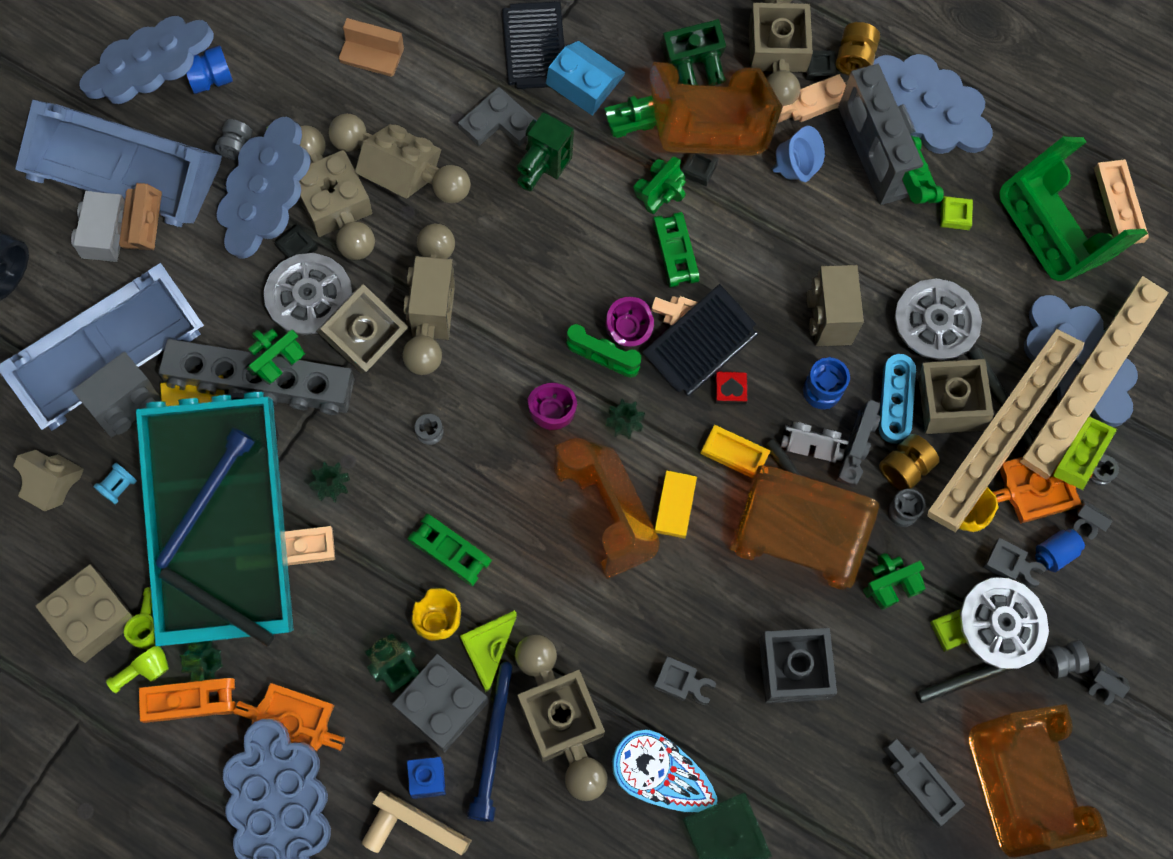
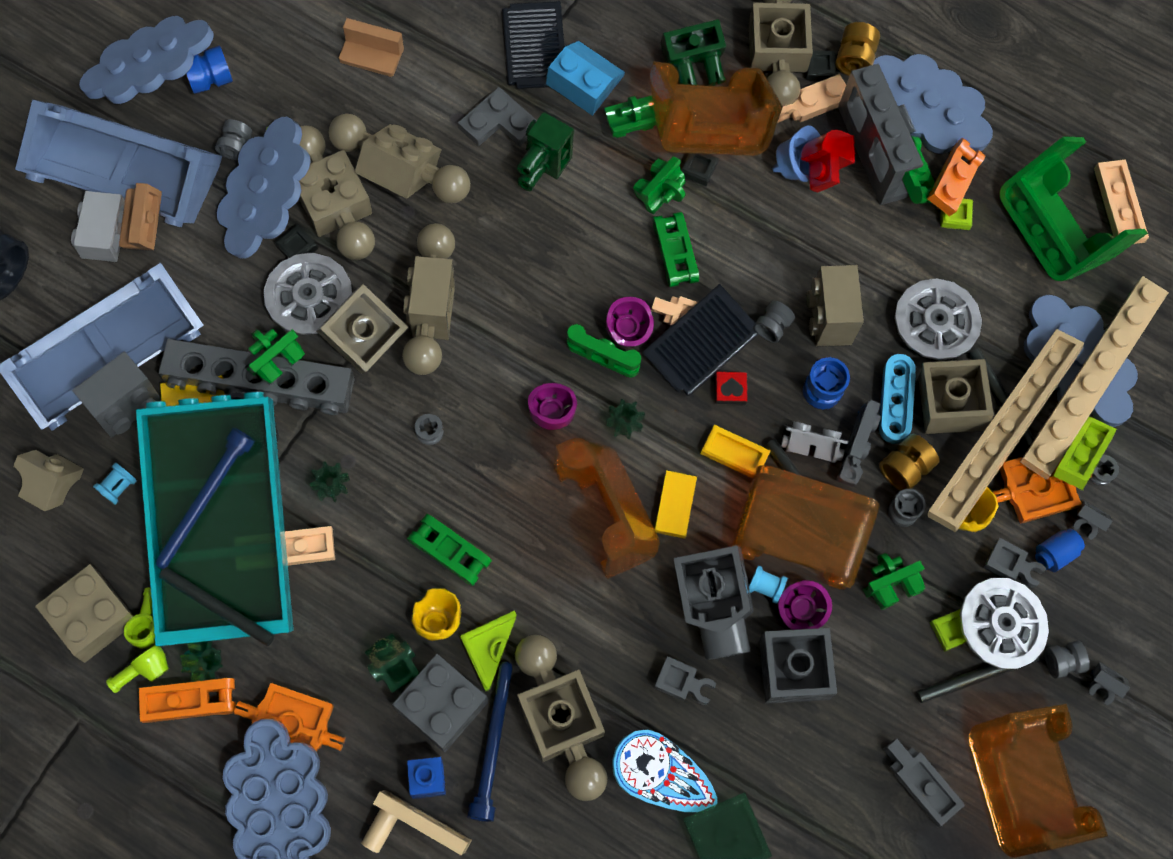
(716, 599): none -> dark grey brick
(767, 584): none -> medium azure bush
(774, 321): none -> dark grey wheel
(803, 607): none -> magenta helmet
(826, 157): none -> red brick
(955, 177): none -> orange plate

